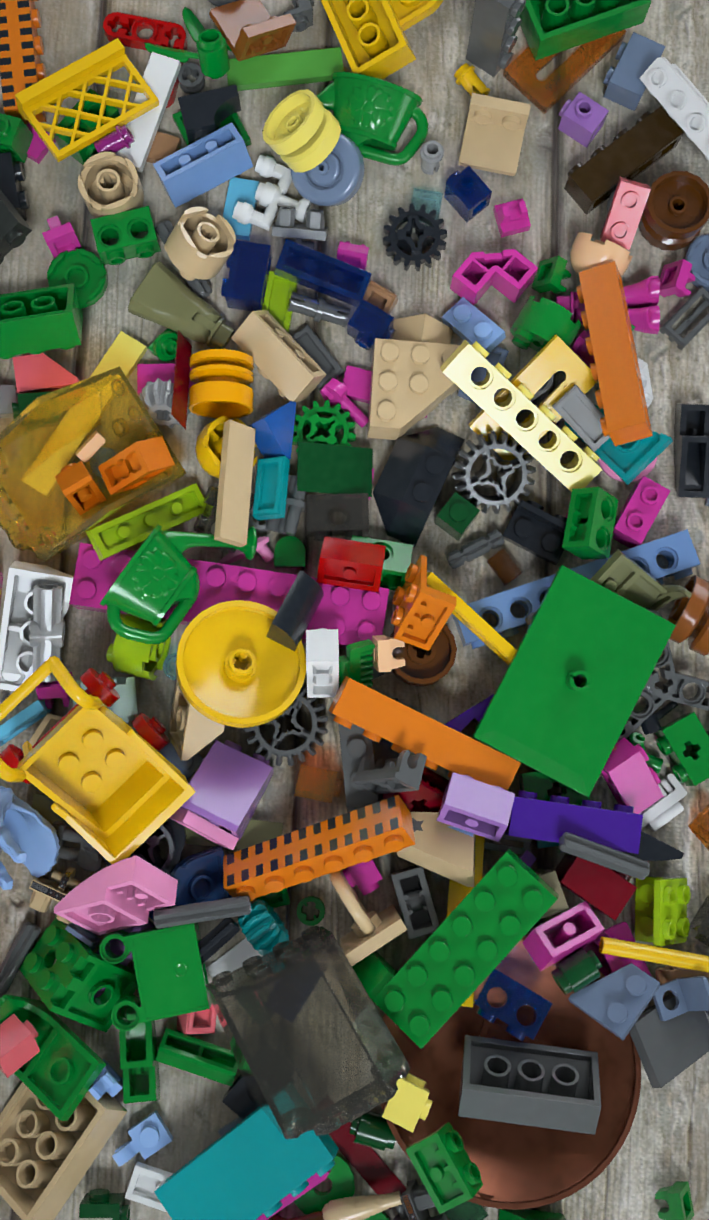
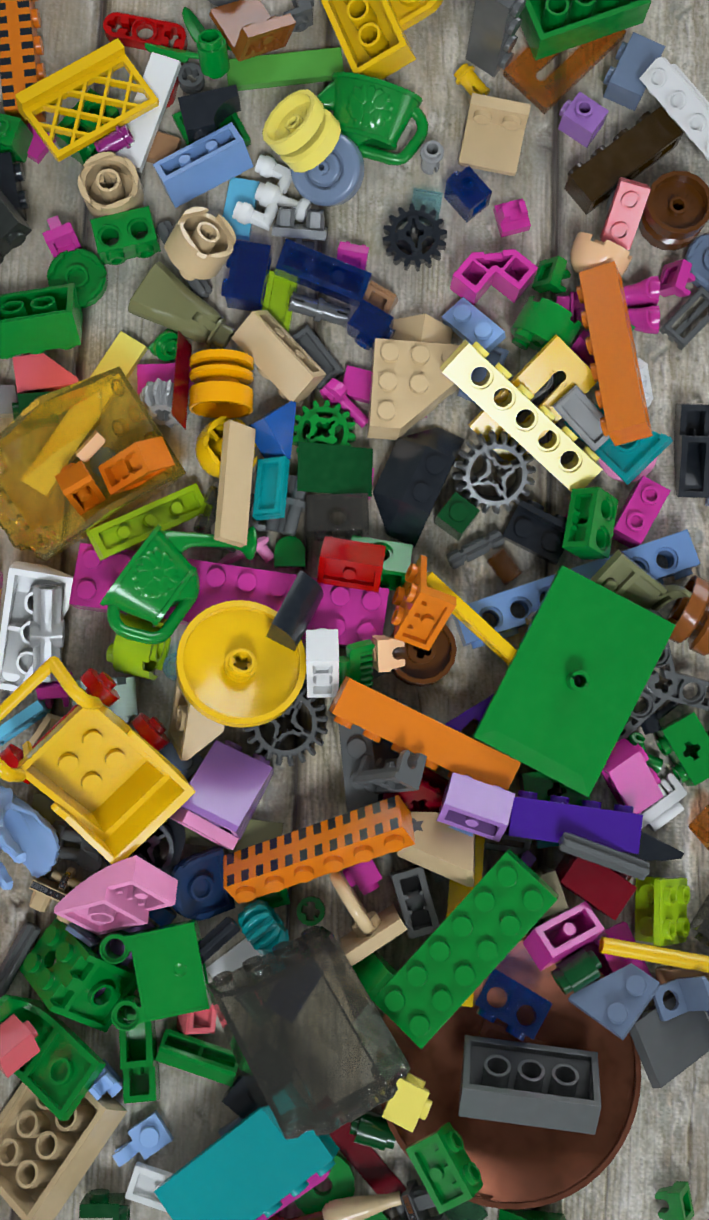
(202, 911): dark grey axle -> none
(318, 784): clear orange brick -> none

